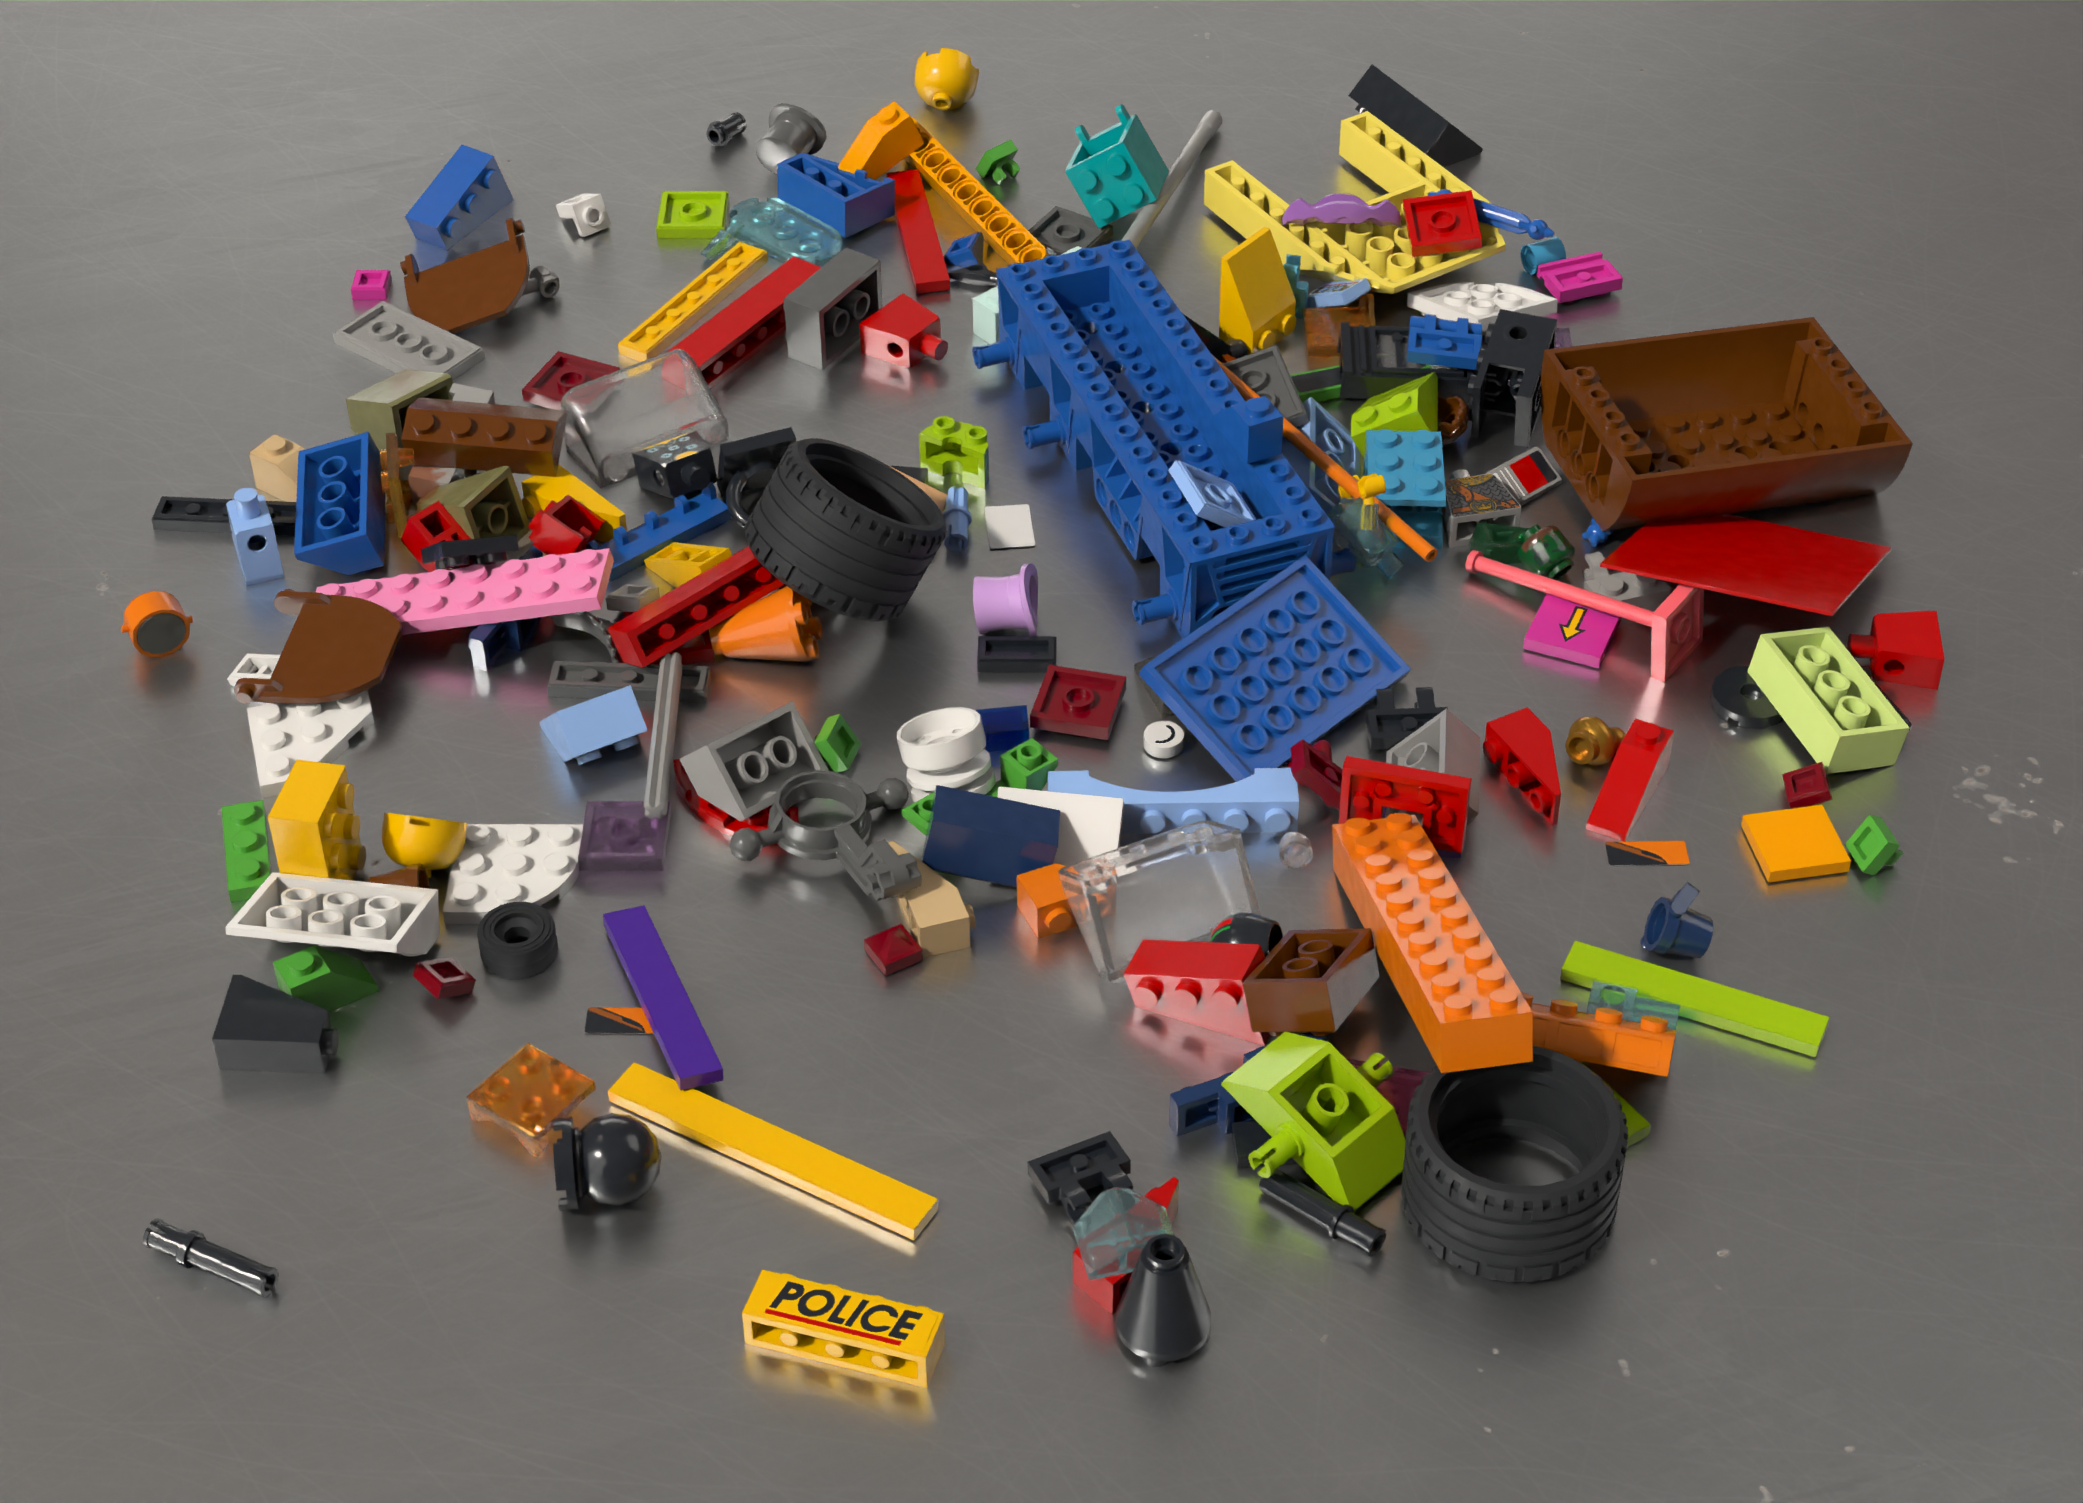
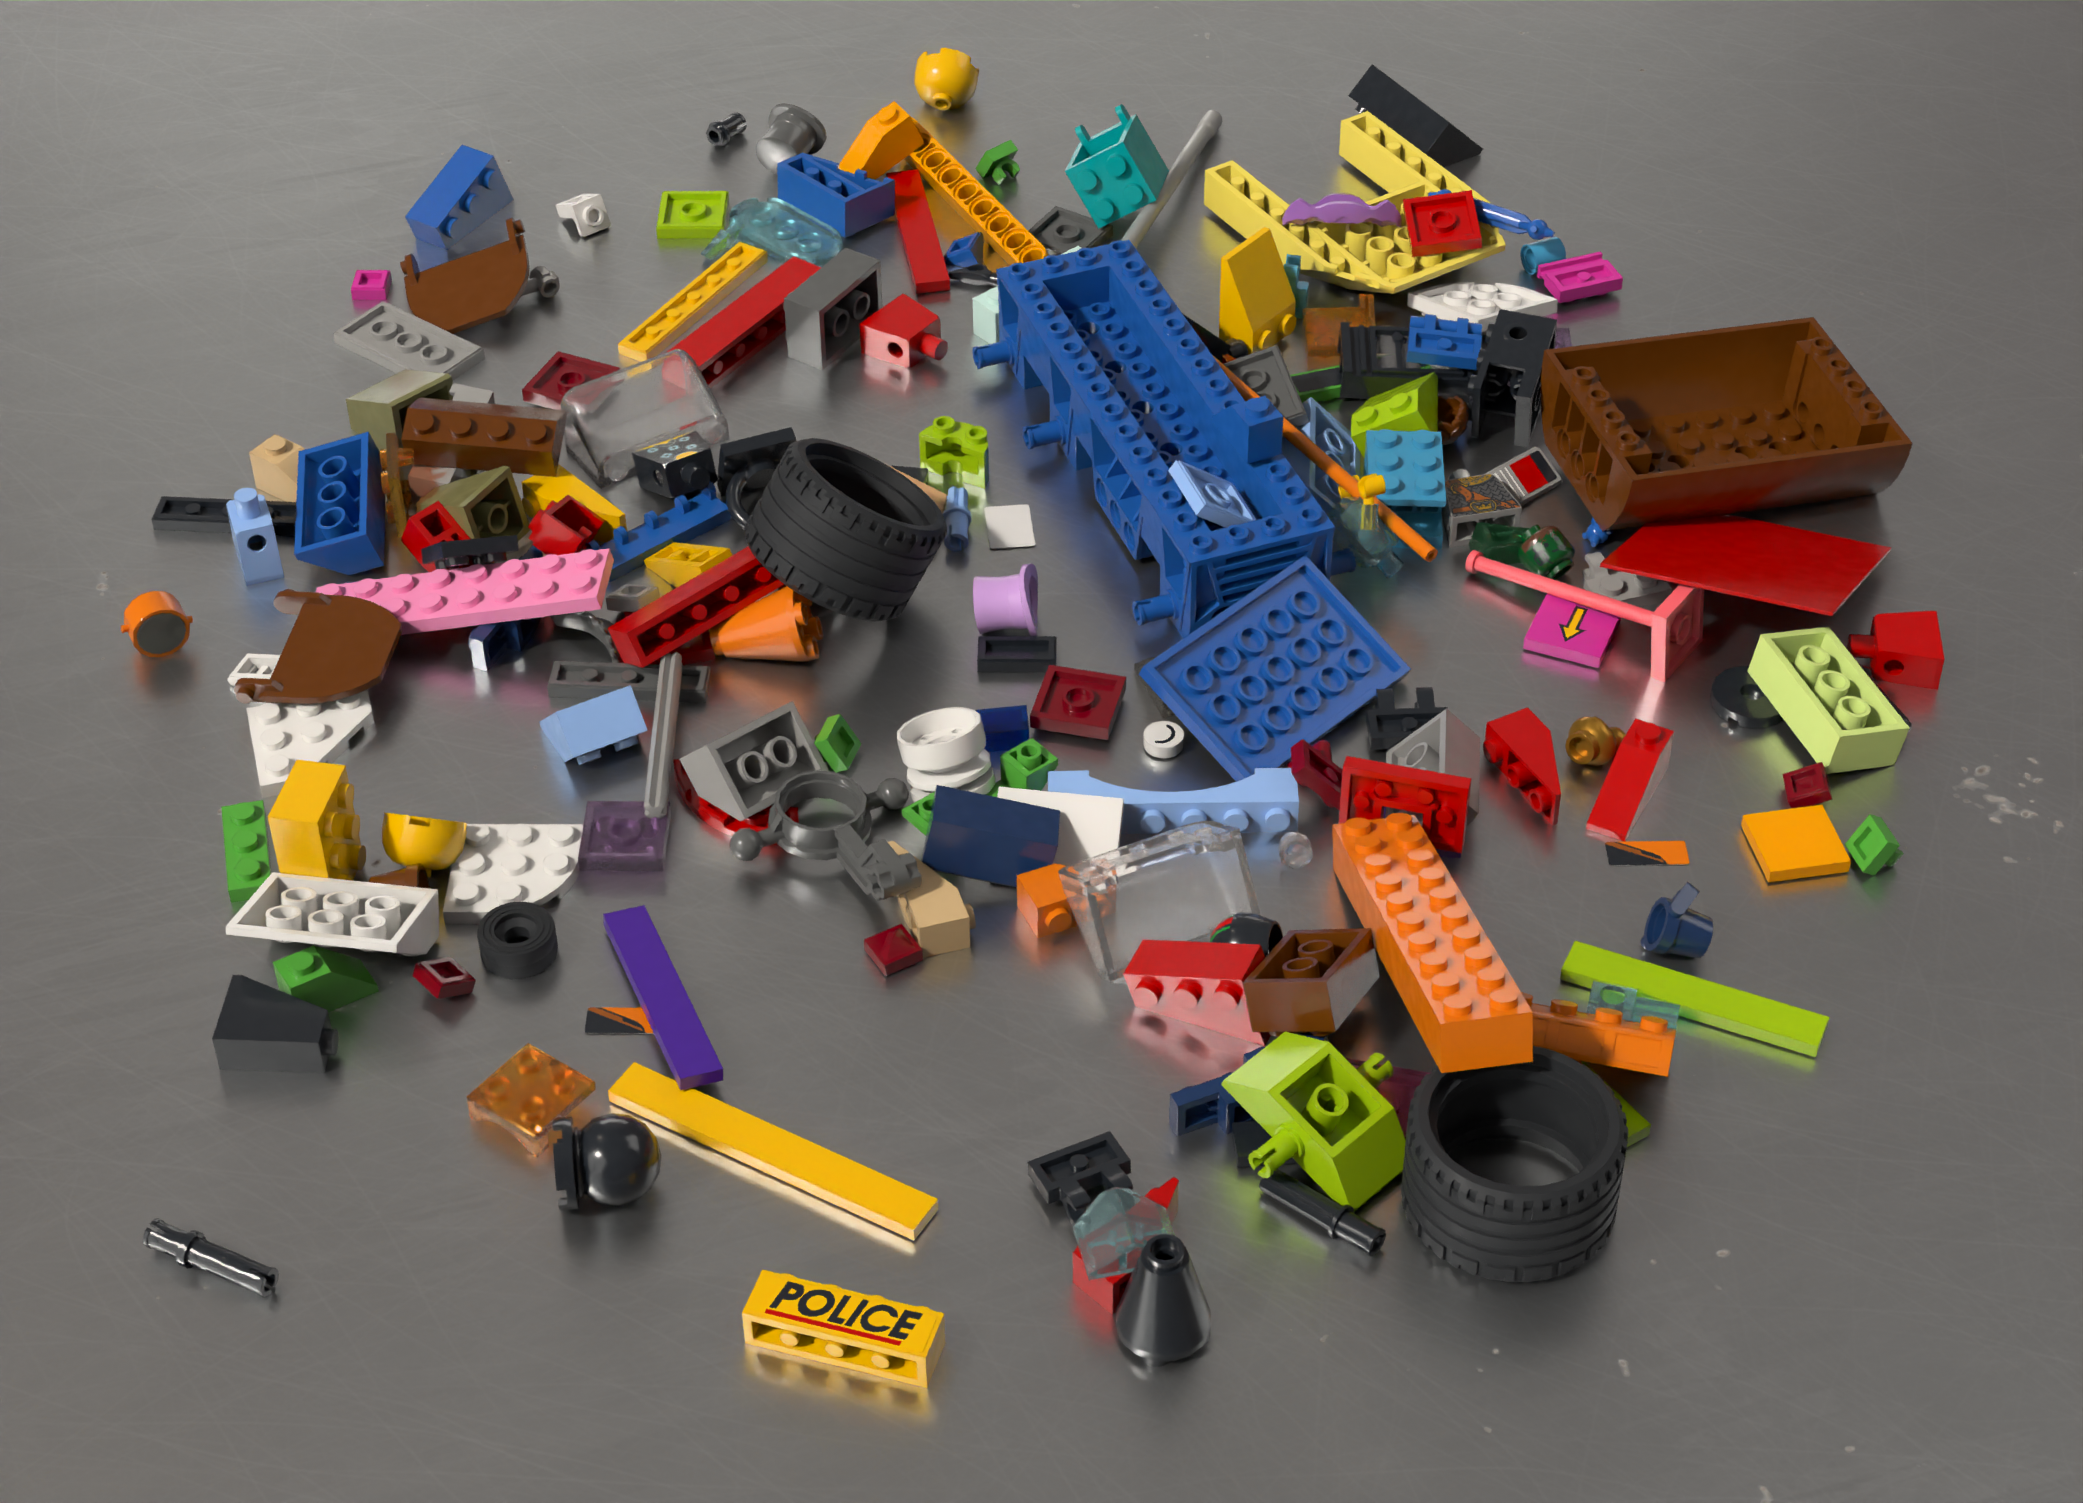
(1338, 293): light blue tile -> none

